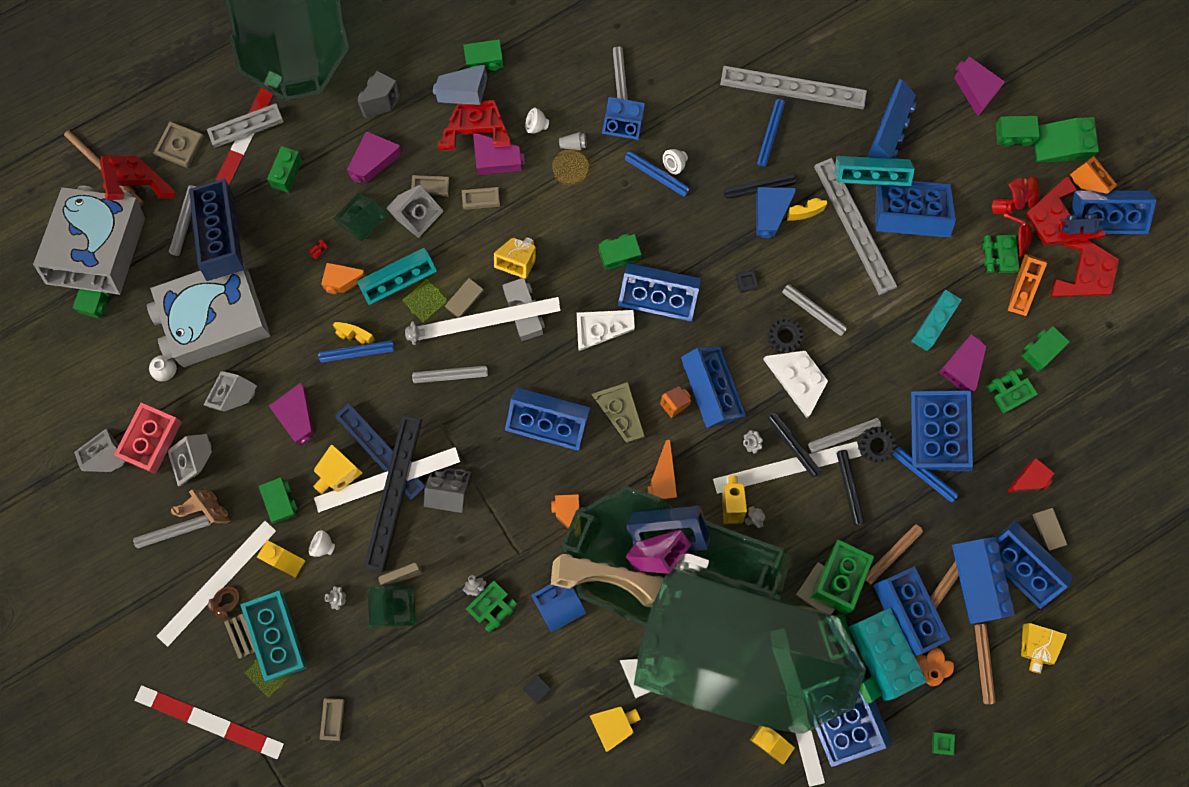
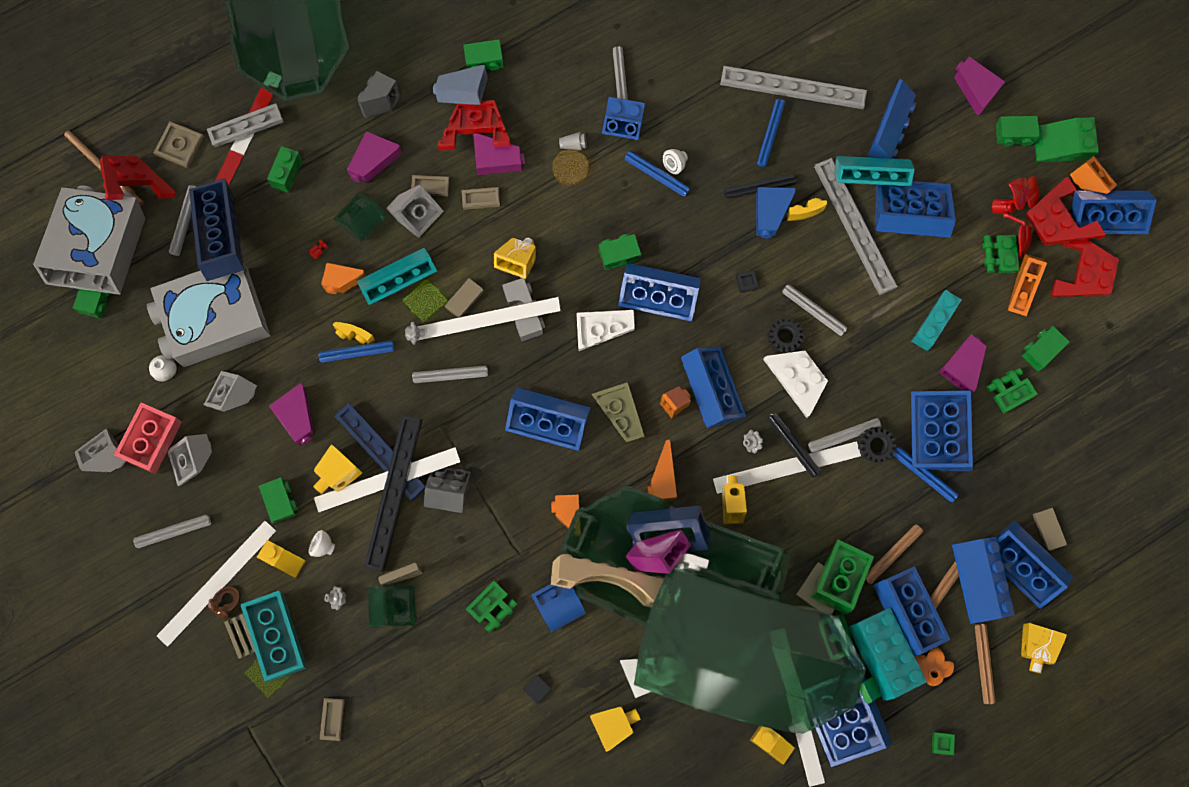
(203, 501): medium nougat plate -> none
(209, 722): sticker -> none
(474, 586): light grey plant -> none
(536, 121): white brick -> none
(755, 517): light grey plant -> none
(850, 487): black axle -> none
(1032, 478): red slope -> none
(1089, 223): dark blue hinge -> none

